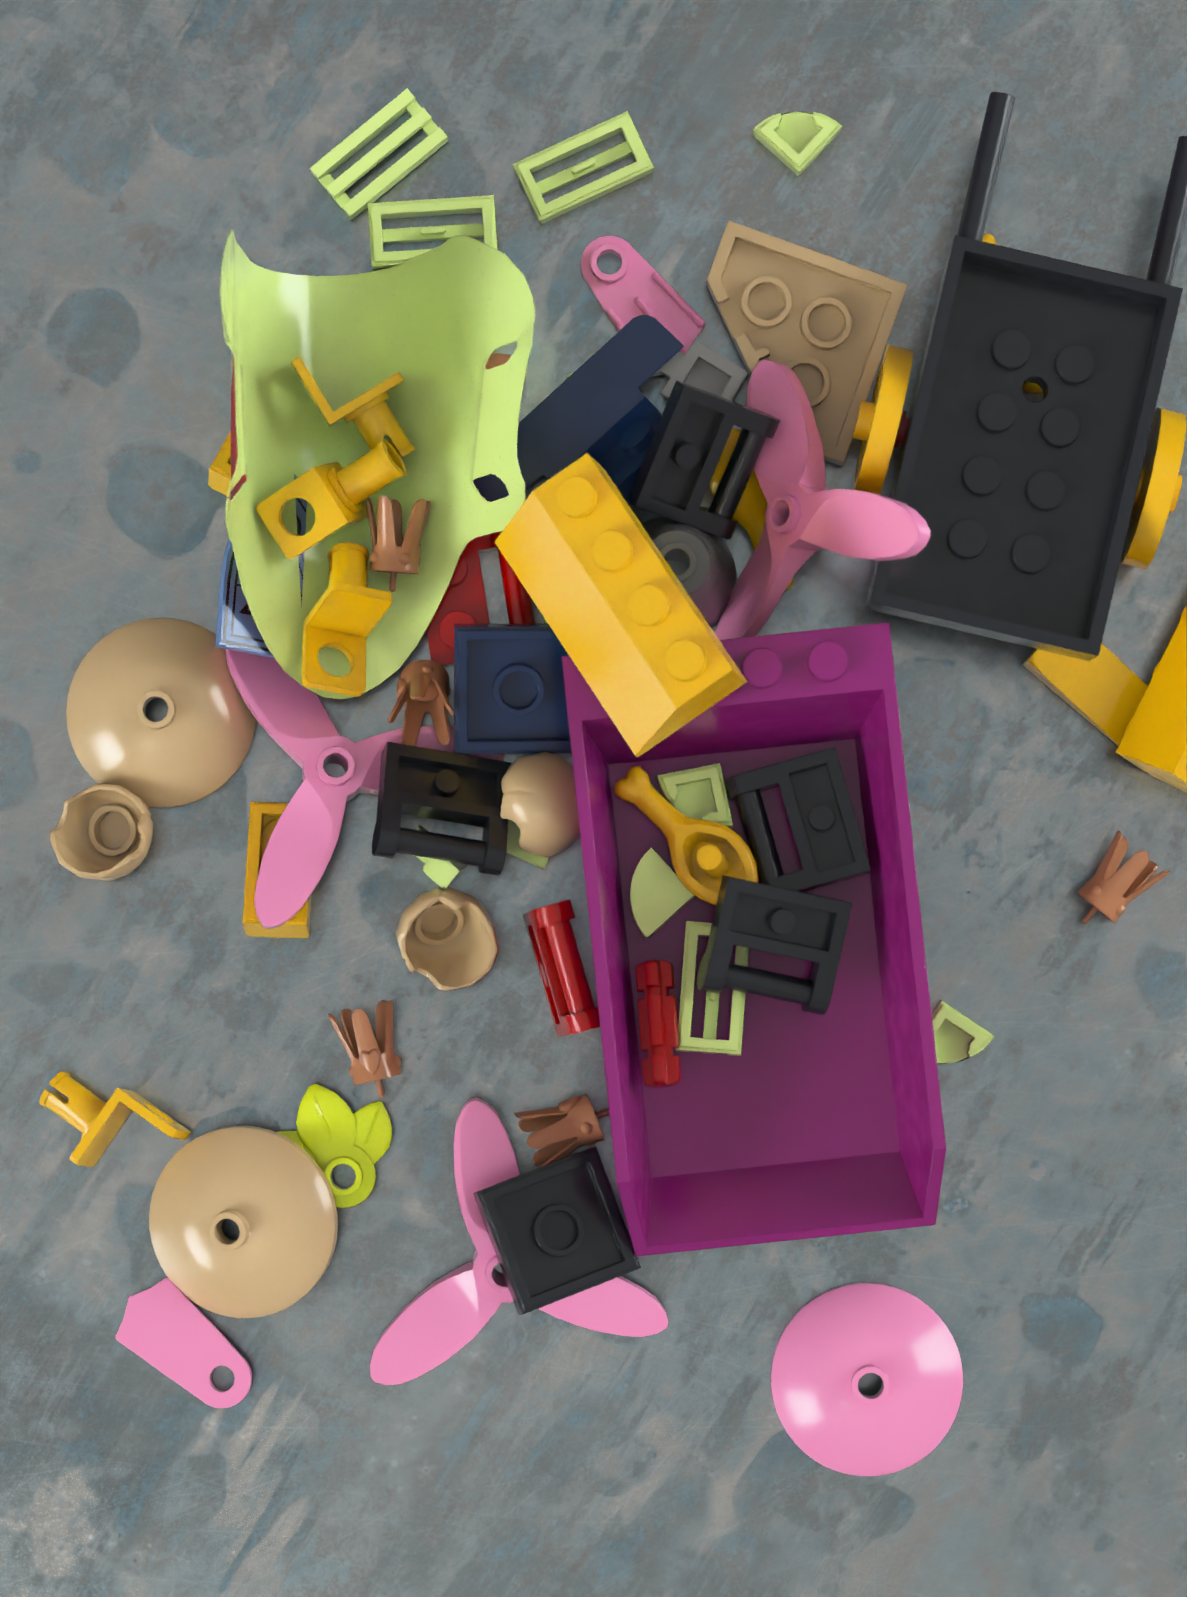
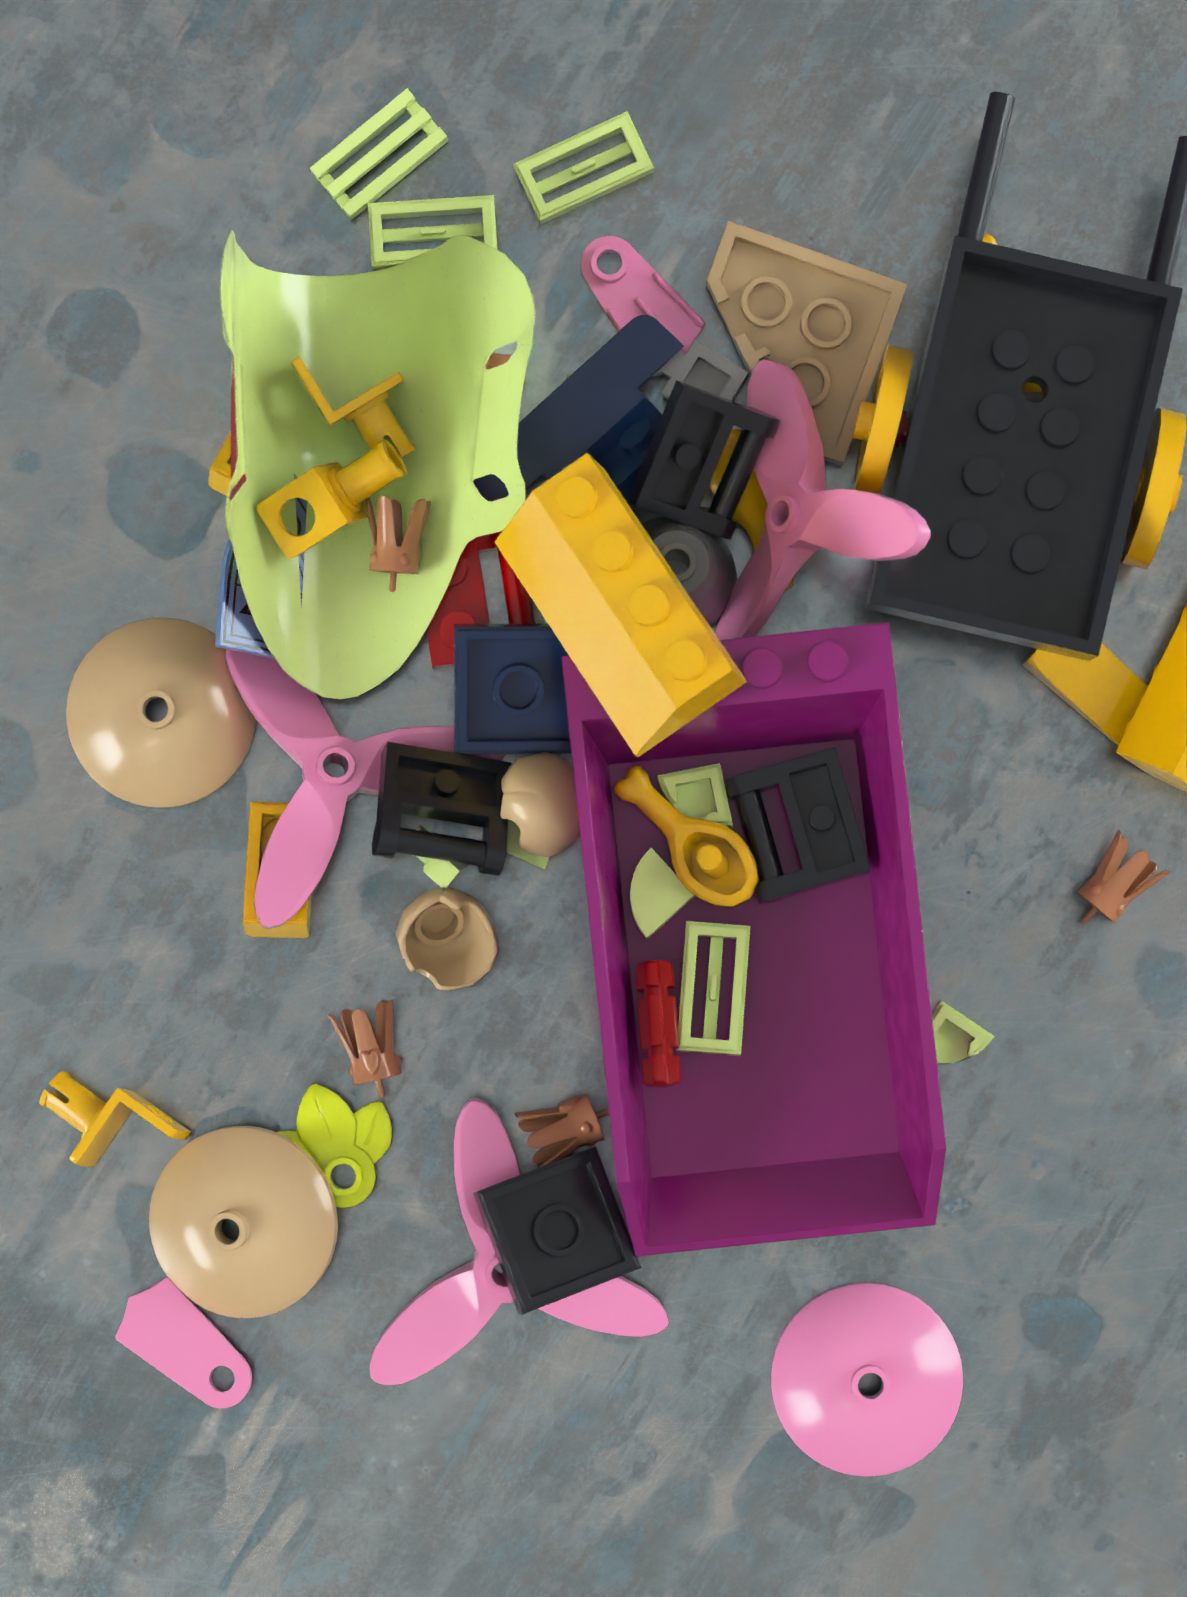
(103, 833): tan hair -> none
(343, 621): yellow bracket -> none
(423, 689): nougat piece -> none
(561, 968): red plate -> none
(777, 923): black plate -> none
(796, 137): yellowish green tile -> none

